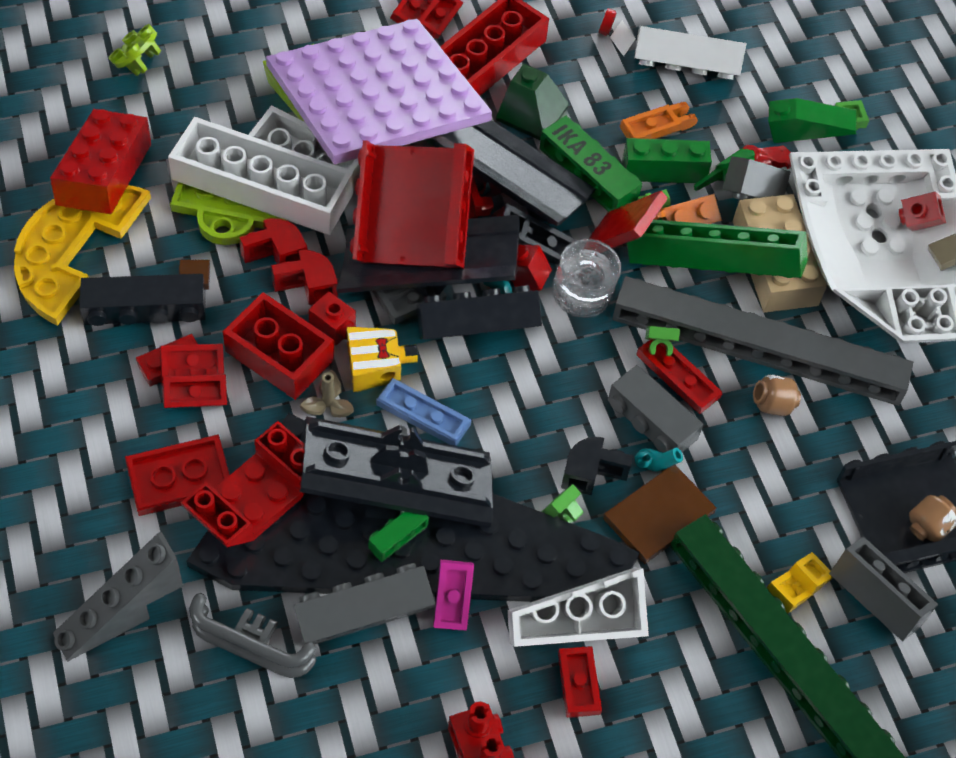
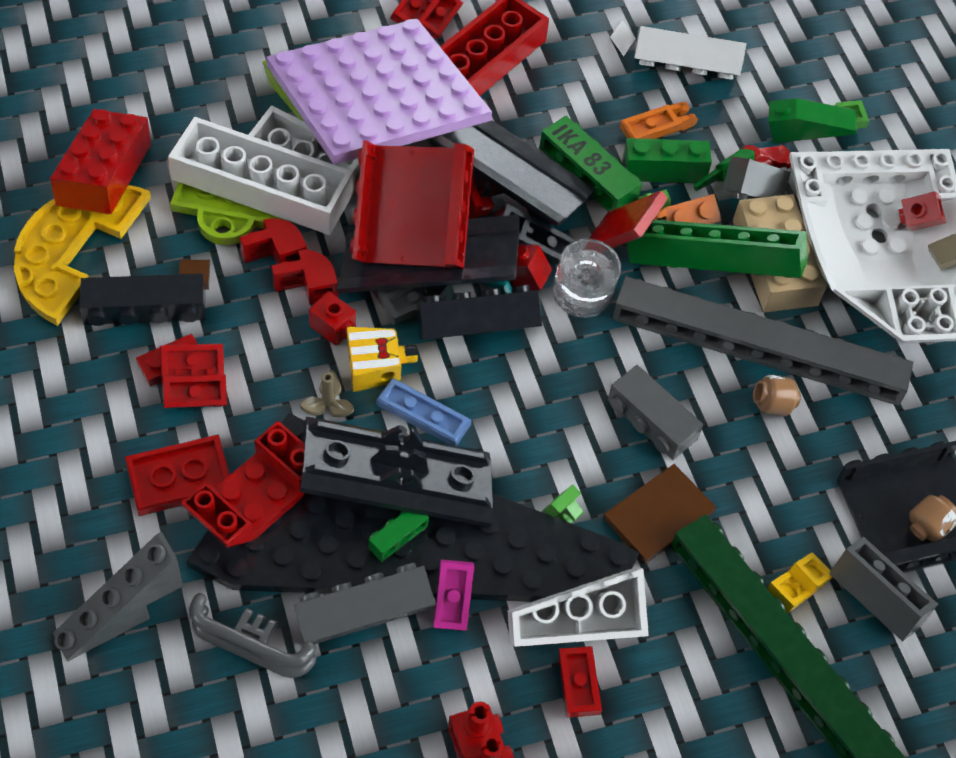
(134, 46): lime plate -> none
(279, 345): red brick -> none
(531, 102): dark green slope -> none
(589, 459): black brick -> none
(607, 22): red tile -> none
(658, 460): teal arm -> none
(662, 335): bright green tile -> none
(681, 376): red plate -> none

